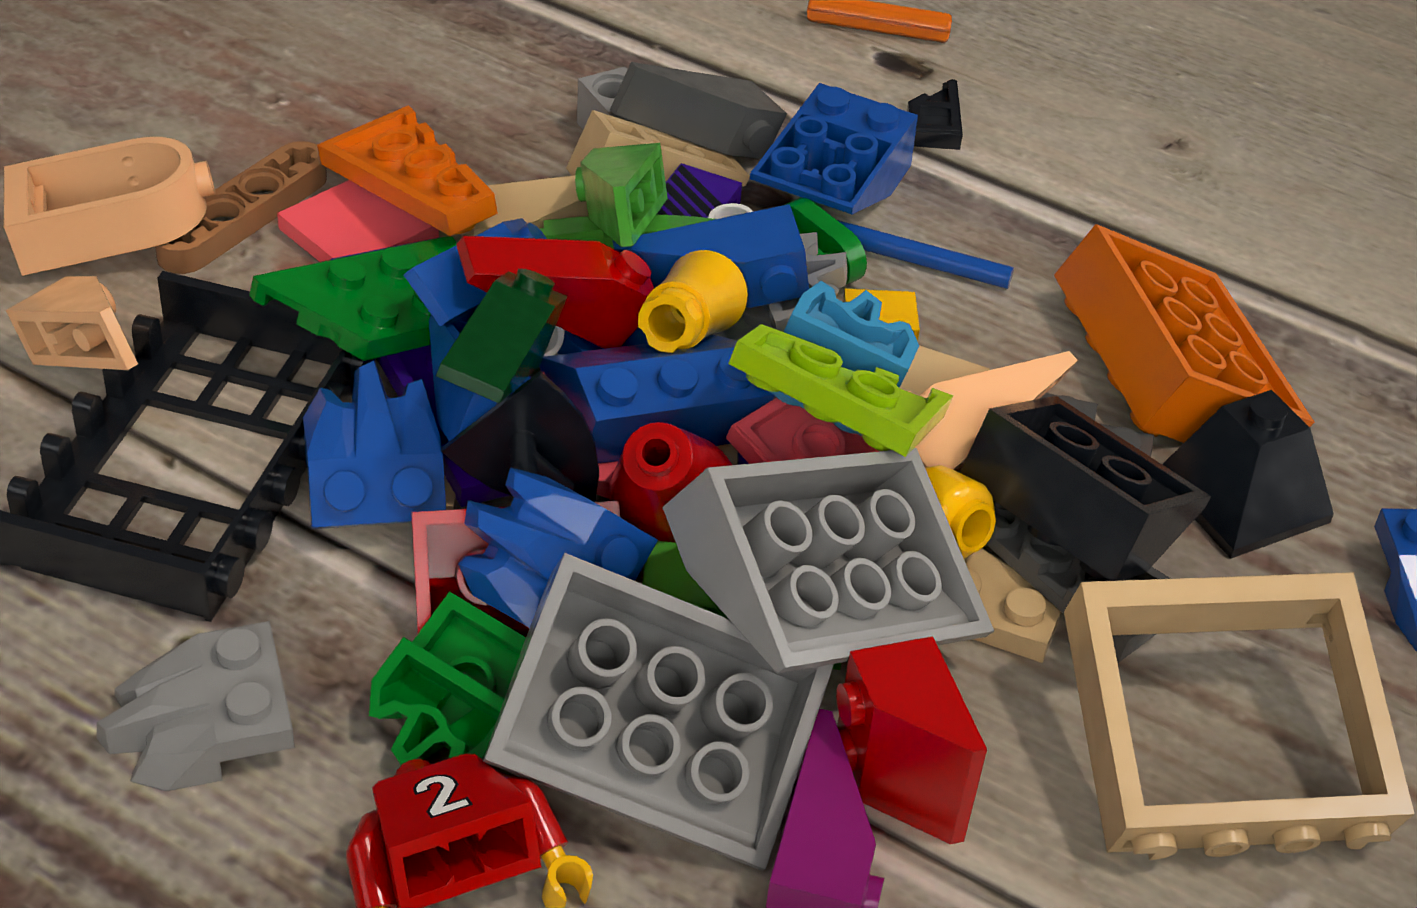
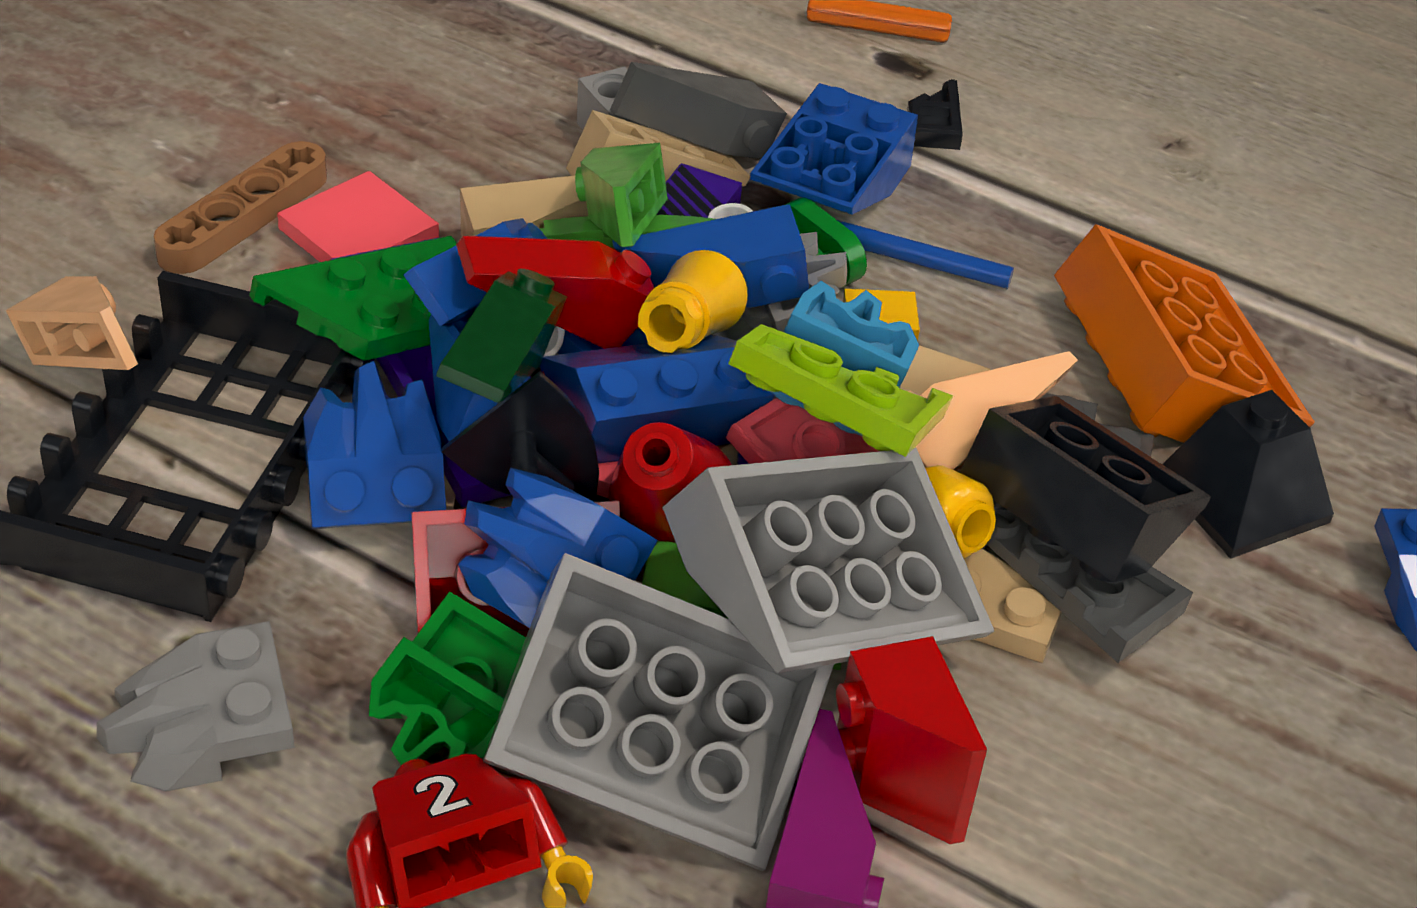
(102, 201): light nougat window -> none
(411, 170): orange wing -> none
(1234, 604): tan window -> none

